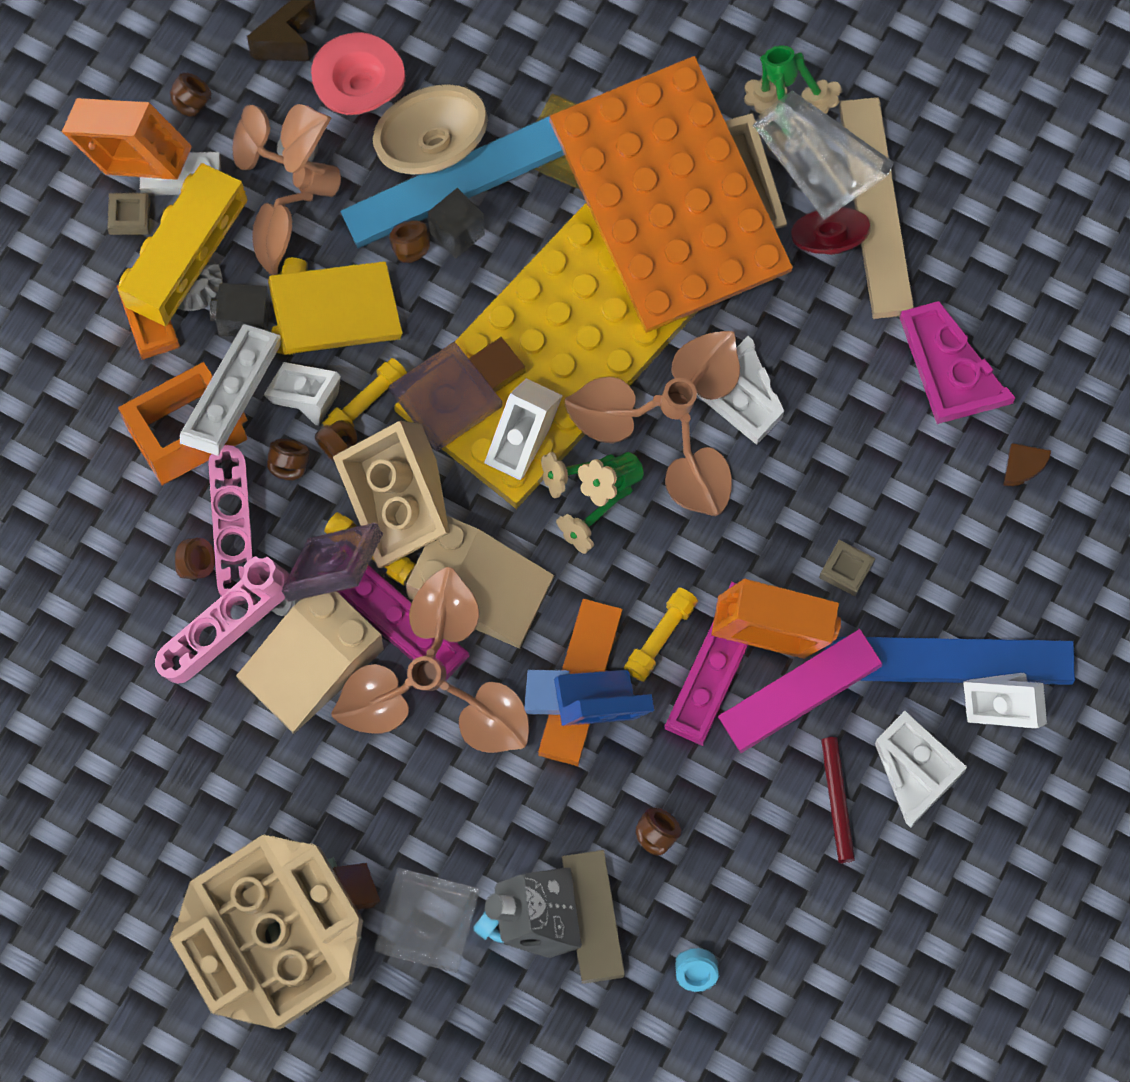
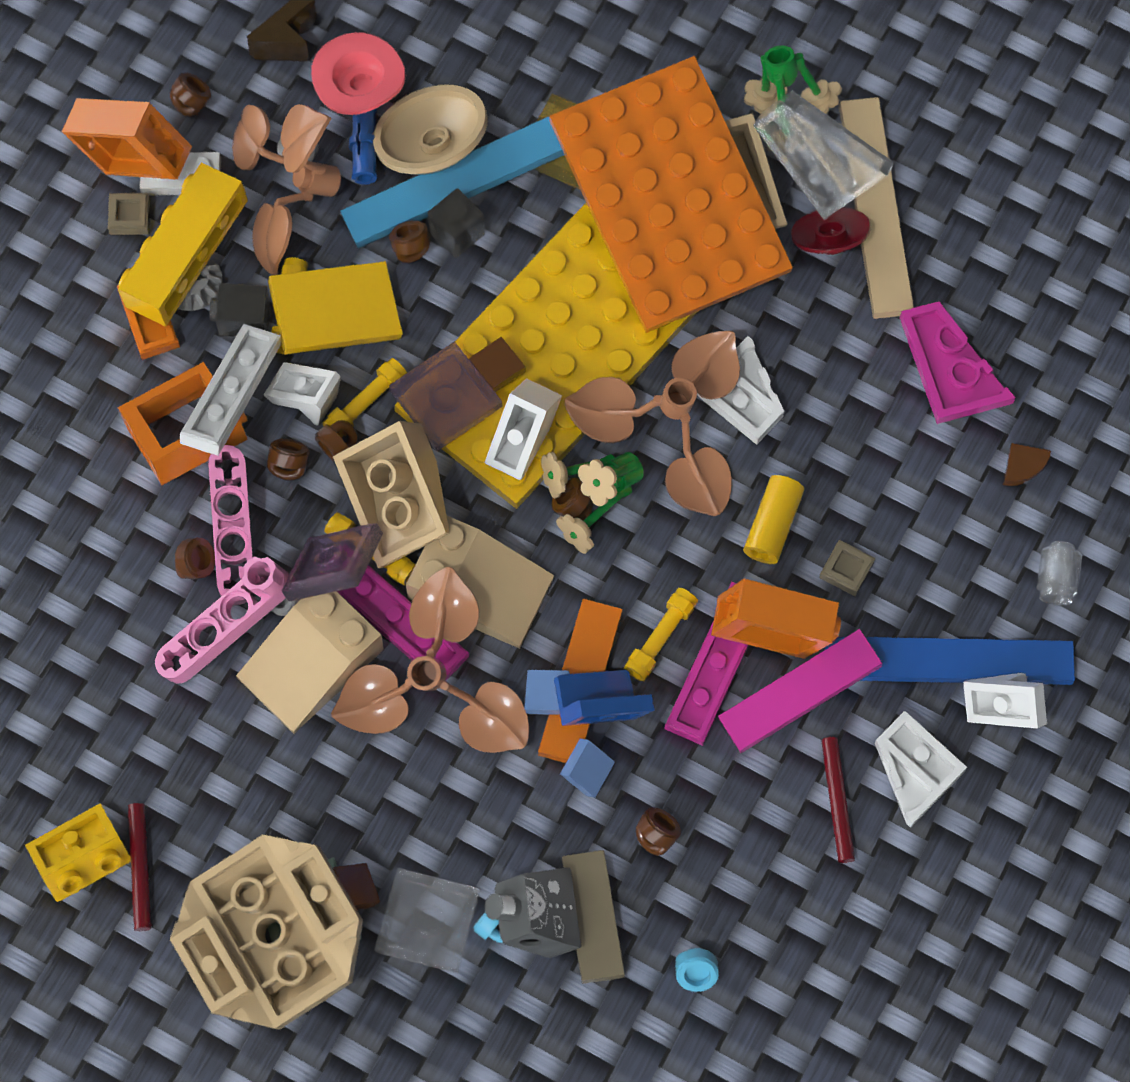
(78, 853): none -> yellow bracket
(139, 867): none -> dark red bar
(362, 148): none -> blue pin
(573, 501): none -> reddish brown tile
(587, 768): none -> medium blue tile
(773, 519): none -> yellow piece
(1059, 573): none -> clear brick

